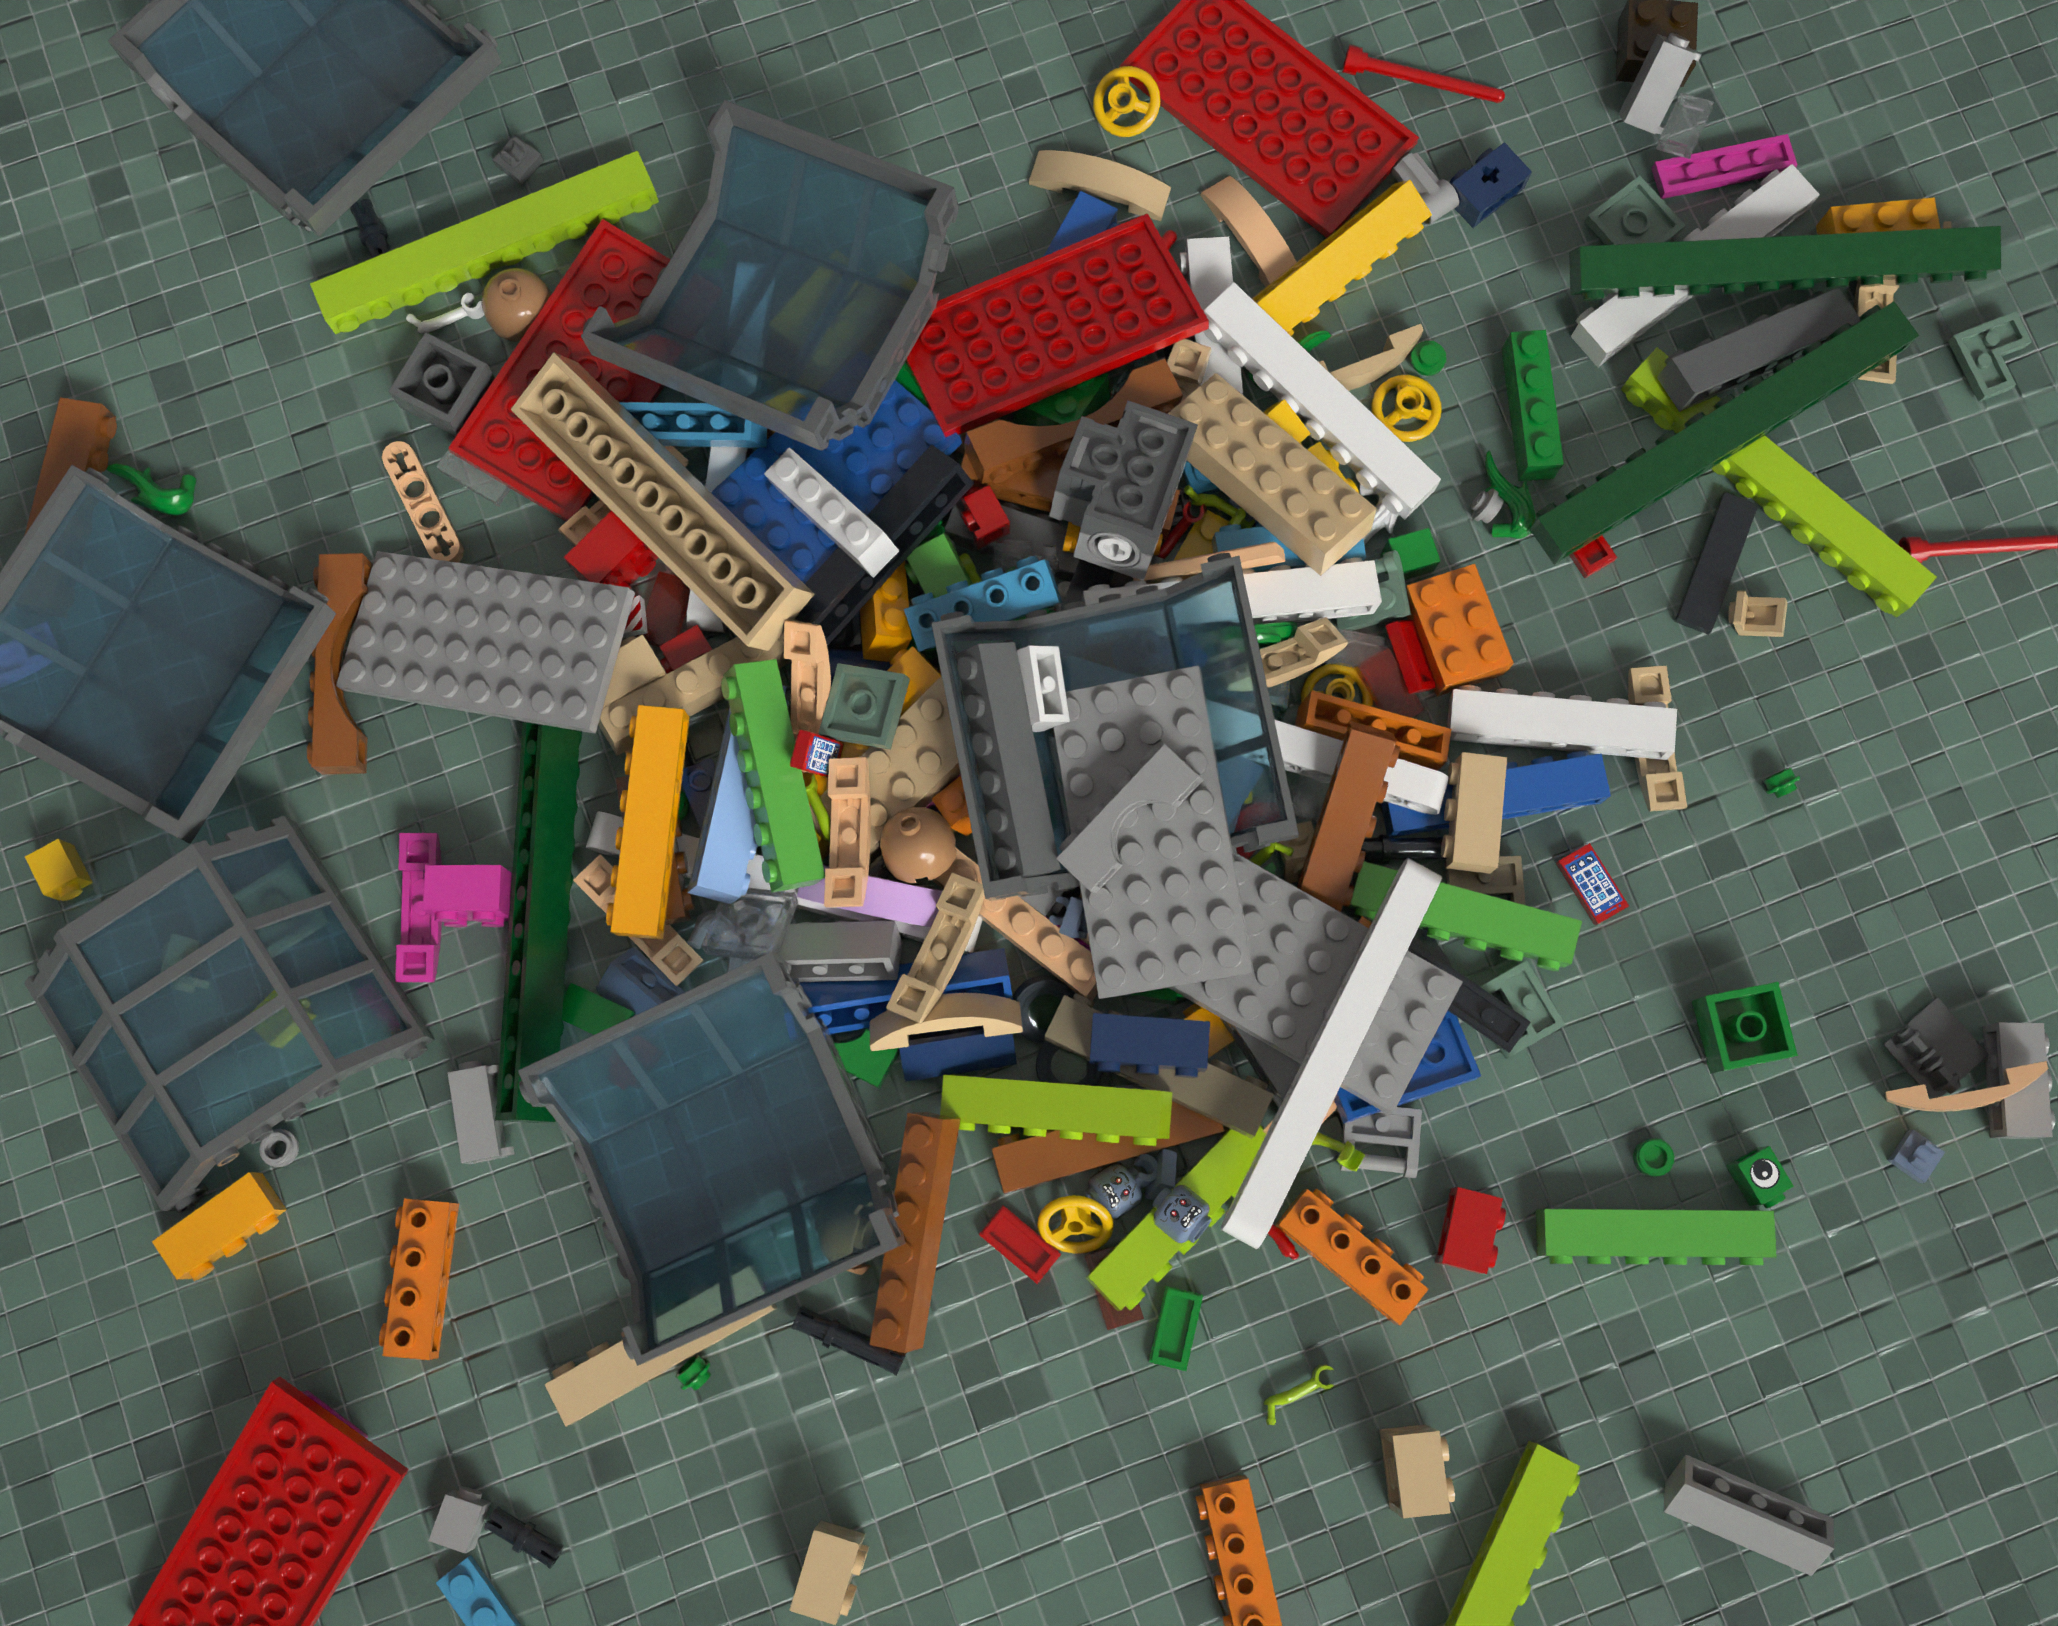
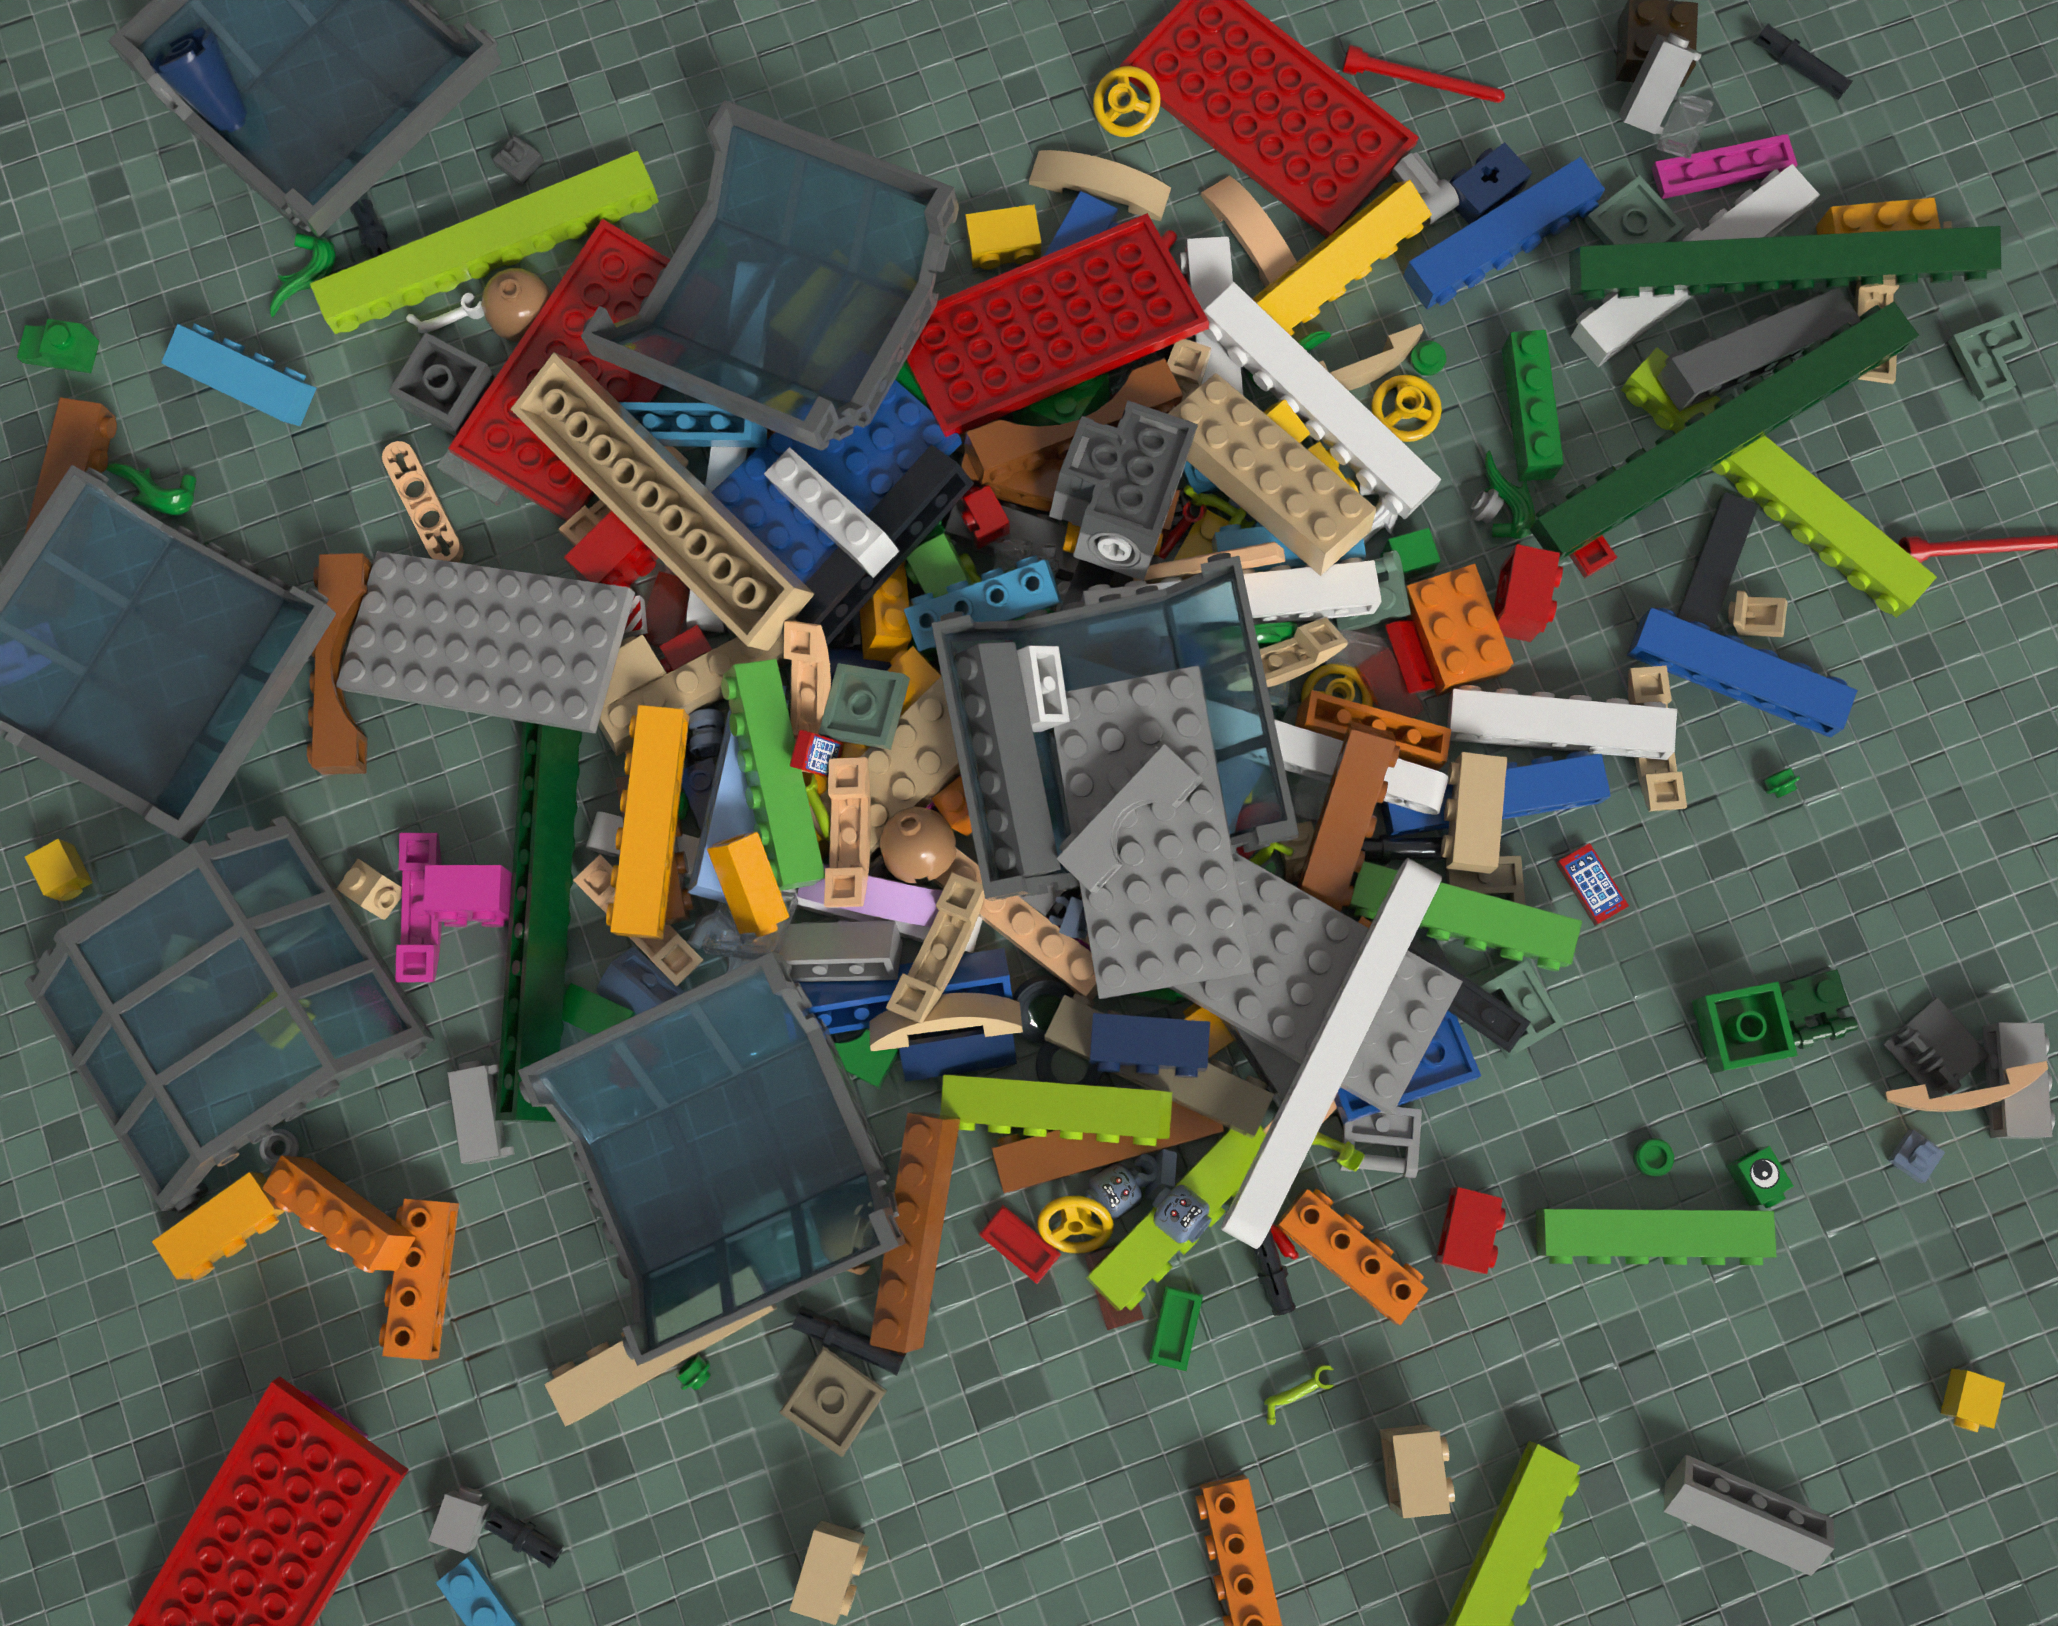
(59, 346): none -> green arch
(203, 78): none -> dark blue cone
(238, 374): none -> dark azure brick
(319, 267): none -> green piece
(338, 1214): none -> orange brick
(370, 889): none -> tan bracket
(706, 731): none -> sand blue wheel
(748, 884): none -> light orange brick
(833, 1401): none -> dark tan plate
(1003, 236): none -> yellow brick
(1279, 1295): none -> black pin
(1504, 233): none -> blue brick
(1526, 591): none -> red brick
(1742, 672): none -> blue brick
(1803, 61): none -> black pin
(1812, 996): none -> dark green plate
(1972, 1399): none -> yellow brick

